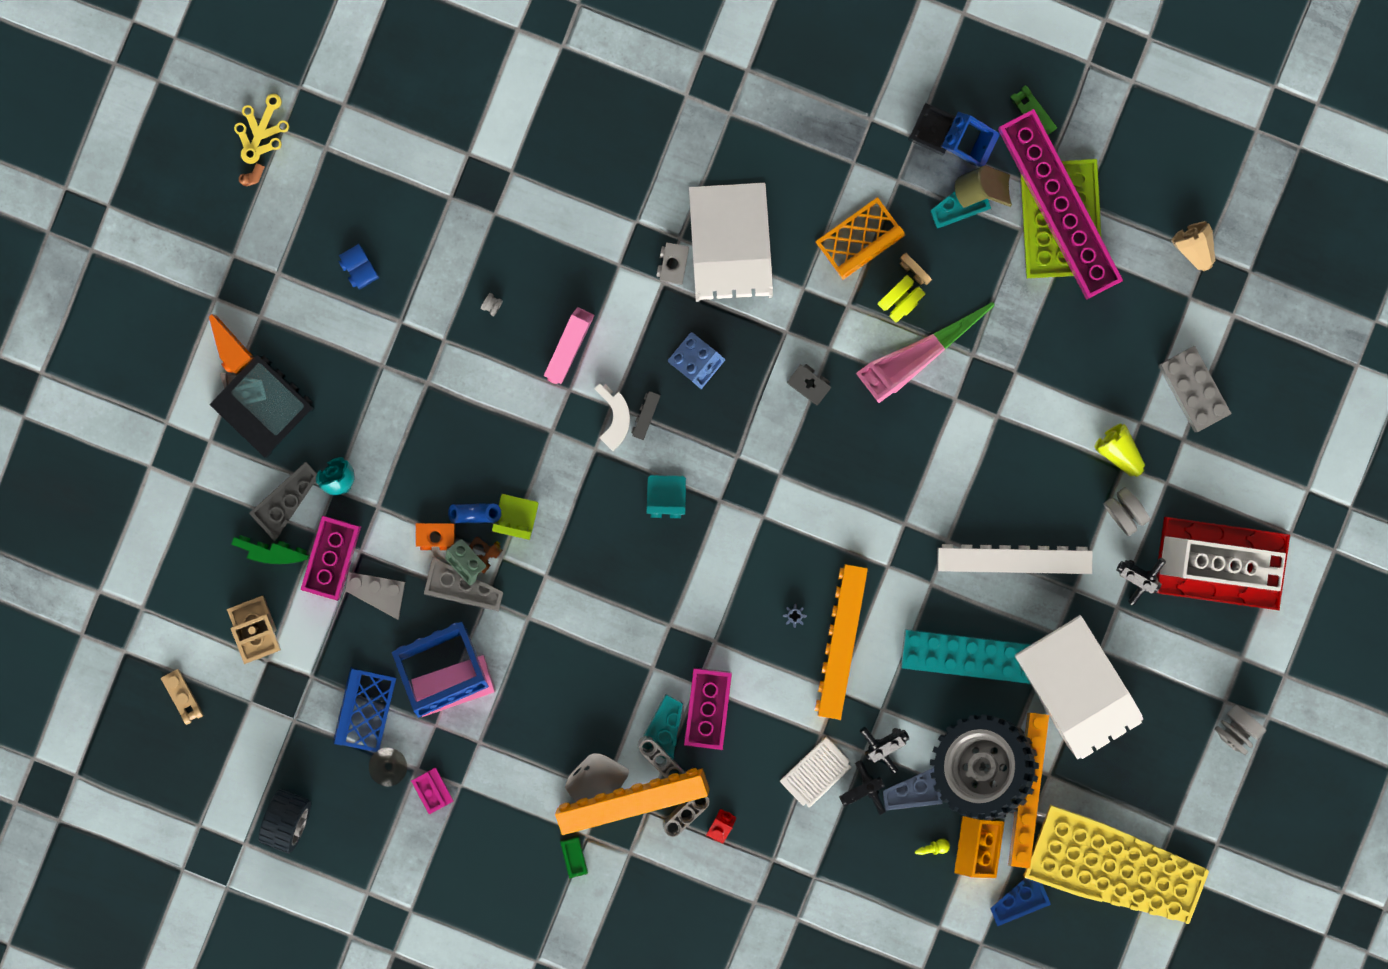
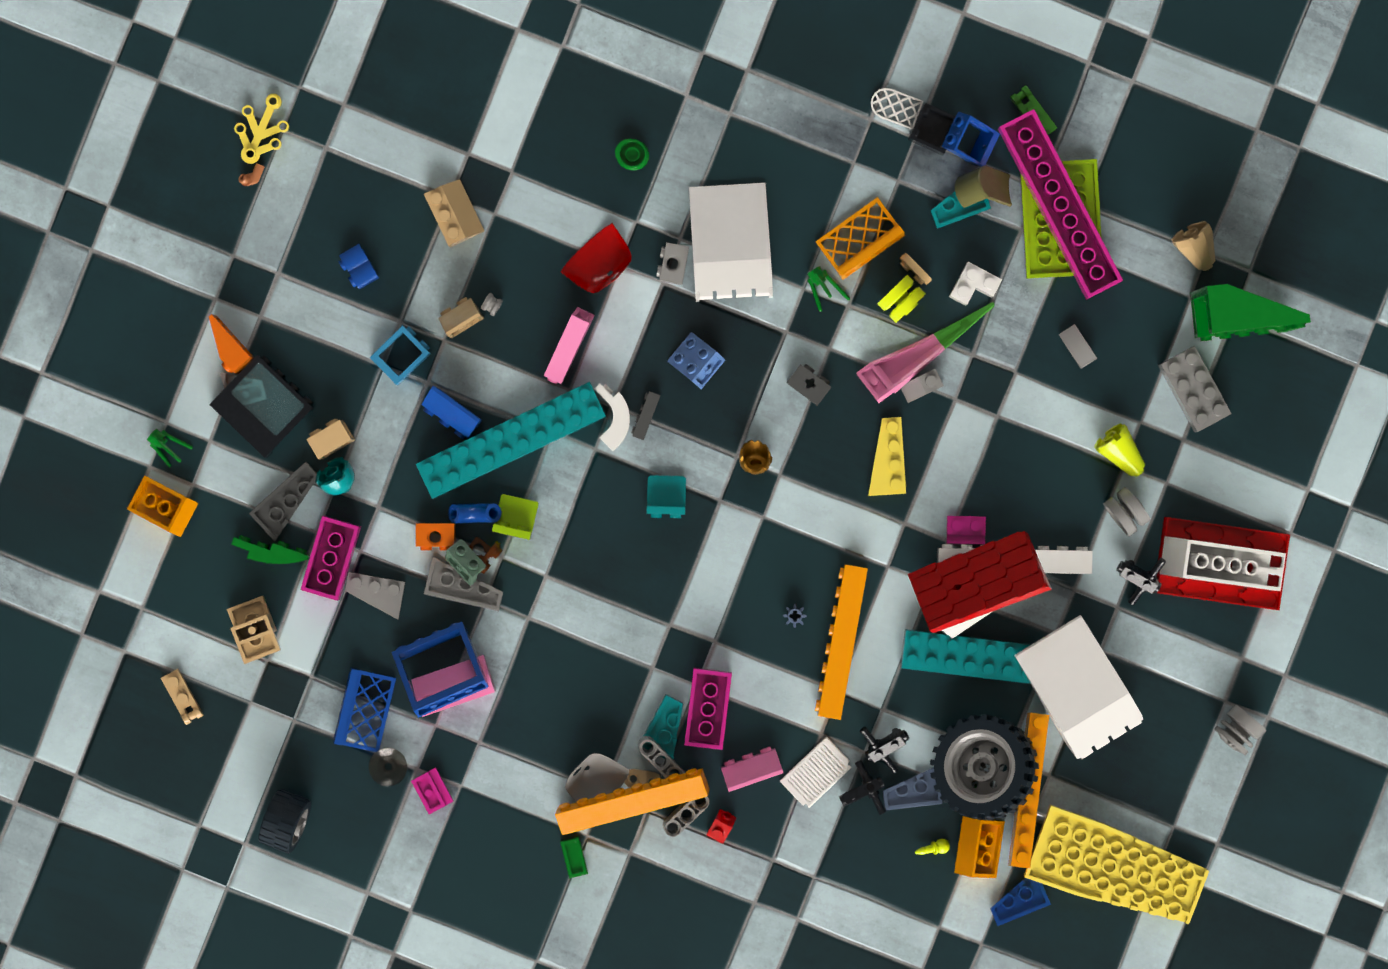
(158, 439): none -> green plant
(162, 506): none -> light orange slope
(330, 439): none -> tan piece
(422, 346): none -> dark azure window
(450, 413): none -> blue slope
(454, 212): none -> tan slope
(460, 318): none -> tan slope
(511, 440): none -> teal brick
(596, 258): none -> red piece
(632, 154): none -> green piece
(642, 776): none -> tan plate
(751, 768): none -> bright pink slope
(755, 457): none -> pearl gold hair
(817, 276): none -> green plant
(888, 466): none -> light yellow wing
(916, 114): none -> white window
(922, 385): none -> light grey slope
(966, 529): none -> dark pink plate
(974, 278): none -> white brick
(978, 582): none -> red piece
(1078, 346): none -> light grey slope
(1230, 310): none -> green slope

